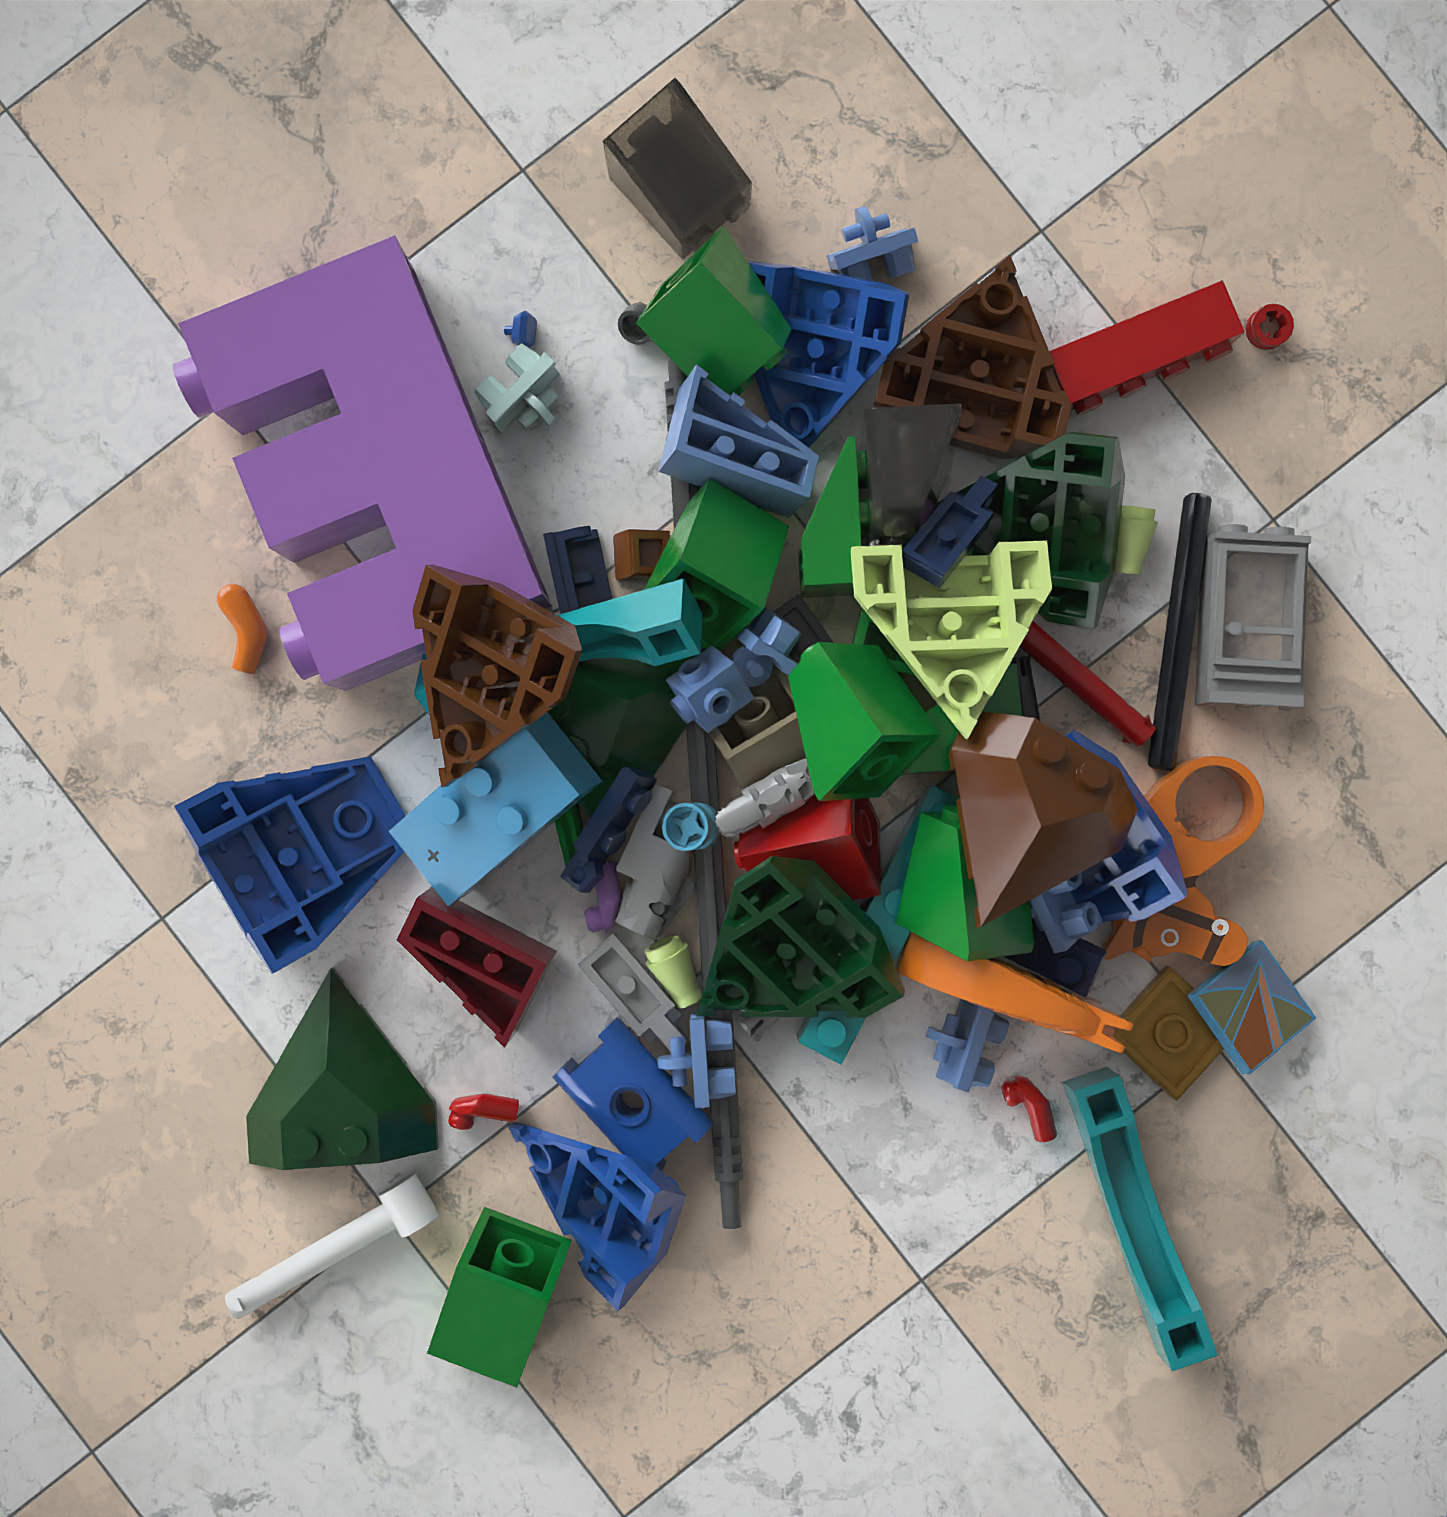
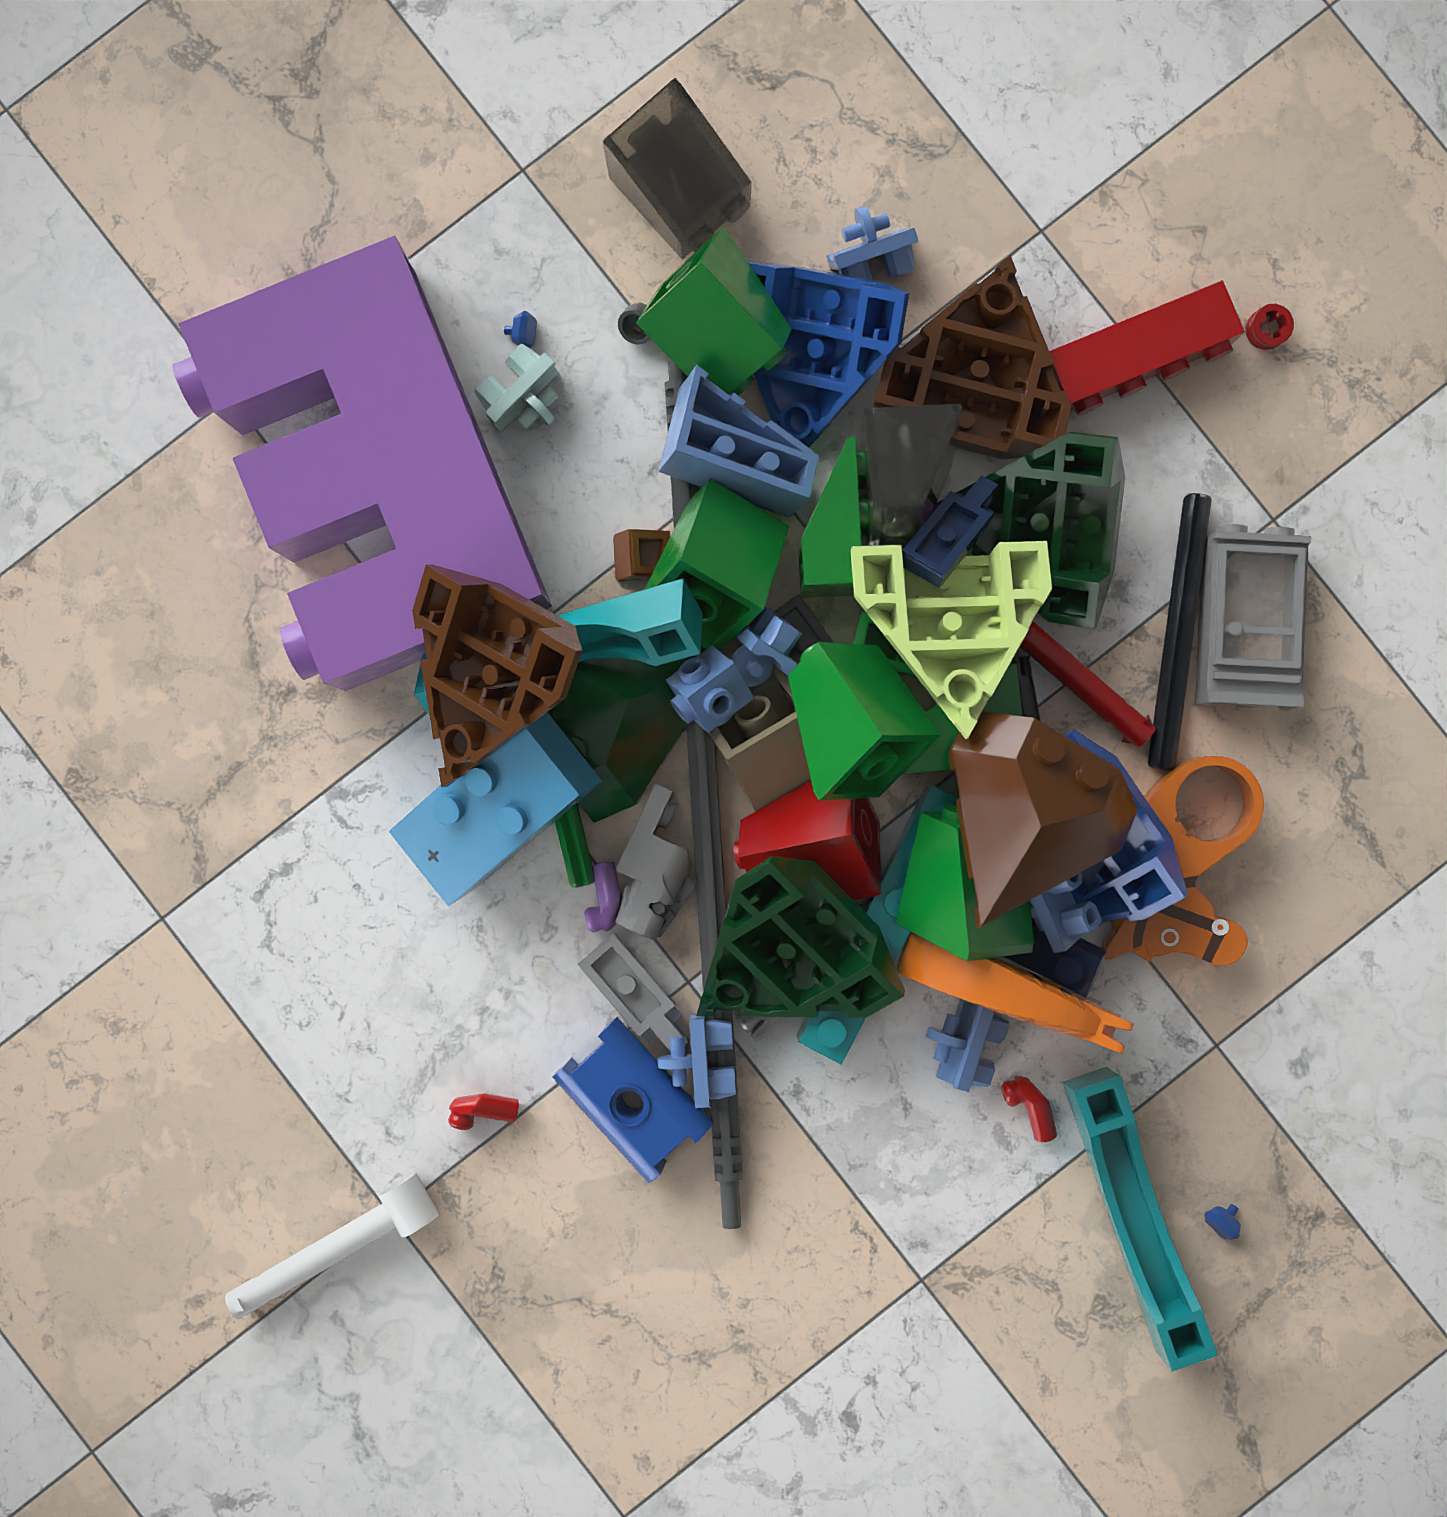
(248, 624): orange arm -> none
(295, 850): blue wedge -> none
(339, 1093): dark green wedge -> none
(478, 959): dark red wedge -> none
(498, 1296): green slope -> none
(577, 568): dark blue hinge -> none
(607, 826): dark blue hinge -> none
(610, 1204): blue wedge -> none
(674, 969): yellowish green cone -> none
(681, 825): medium azure wheel -> none
(767, 800): light grey hinge -> none
(1134, 538): yellowish green cone -> none
(1168, 1034): pearl gold tile -> none
(1223, 1221): none -> blue rock
(1251, 1007): tile -> none

